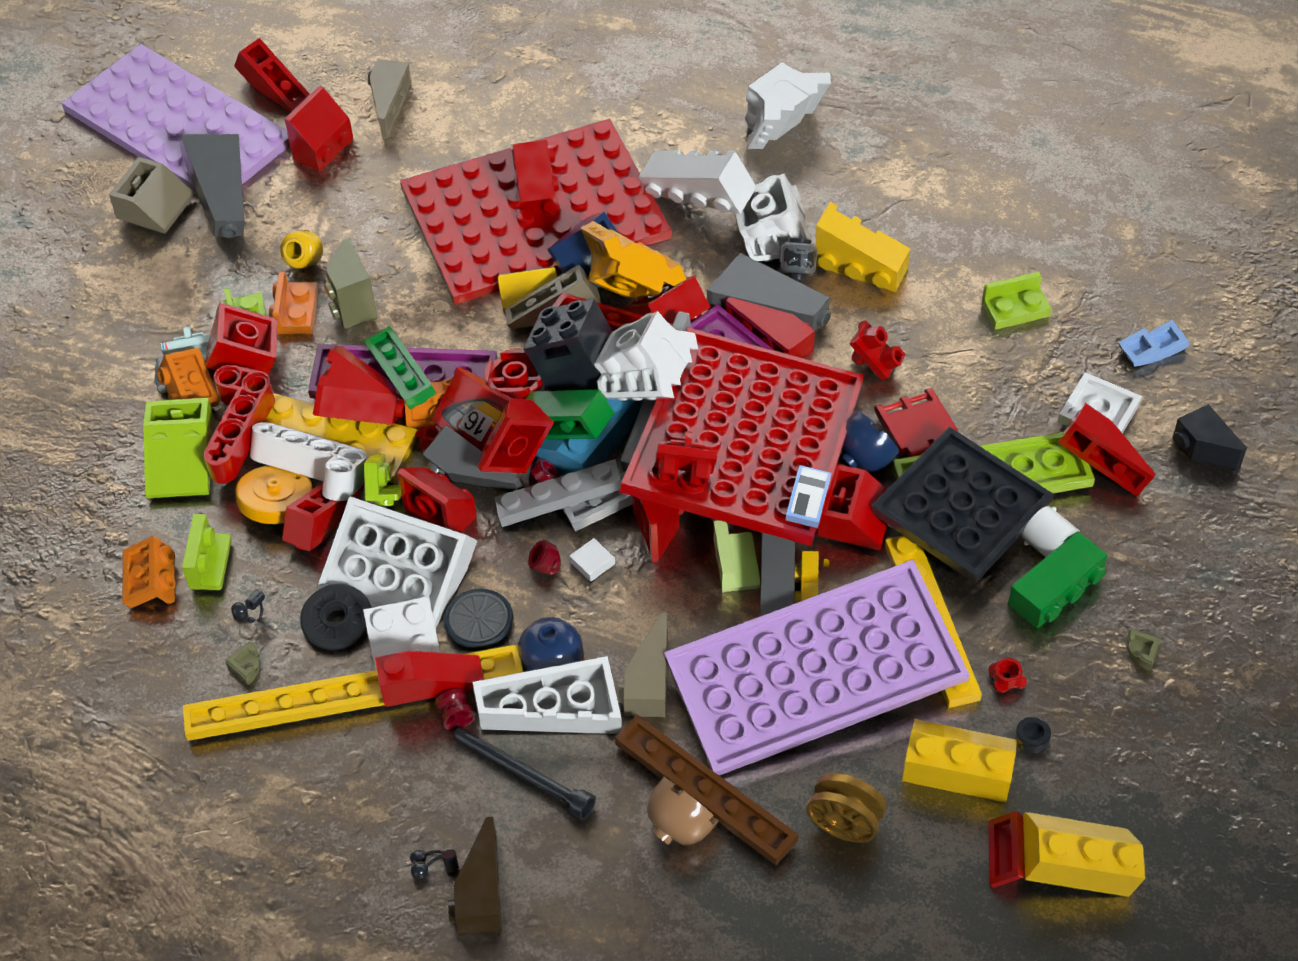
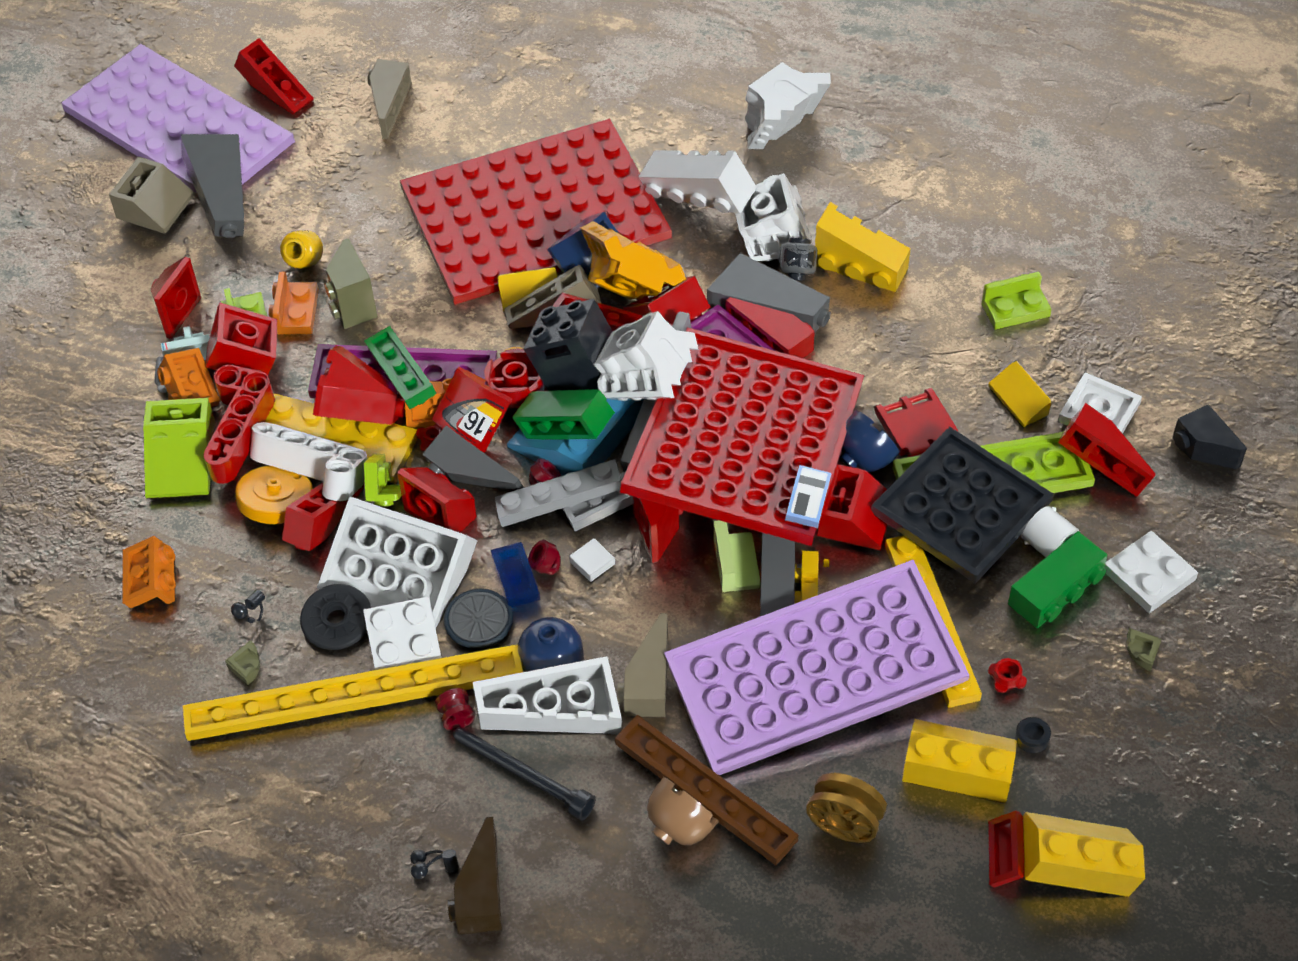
(175, 295): none -> red slope
(205, 555): lime bracket -> none
(318, 130): red slope -> none
(425, 675): red slope -> none
(515, 438): red slope -> none
(515, 574): none -> clear blue plate
(534, 170): red brick -> none
(685, 456): red hips -> none
(872, 349): red hips -> none
(1021, 394): none -> yellow slope
(1150, 571): none -> white plate
(1156, 345): light blue slope -> none

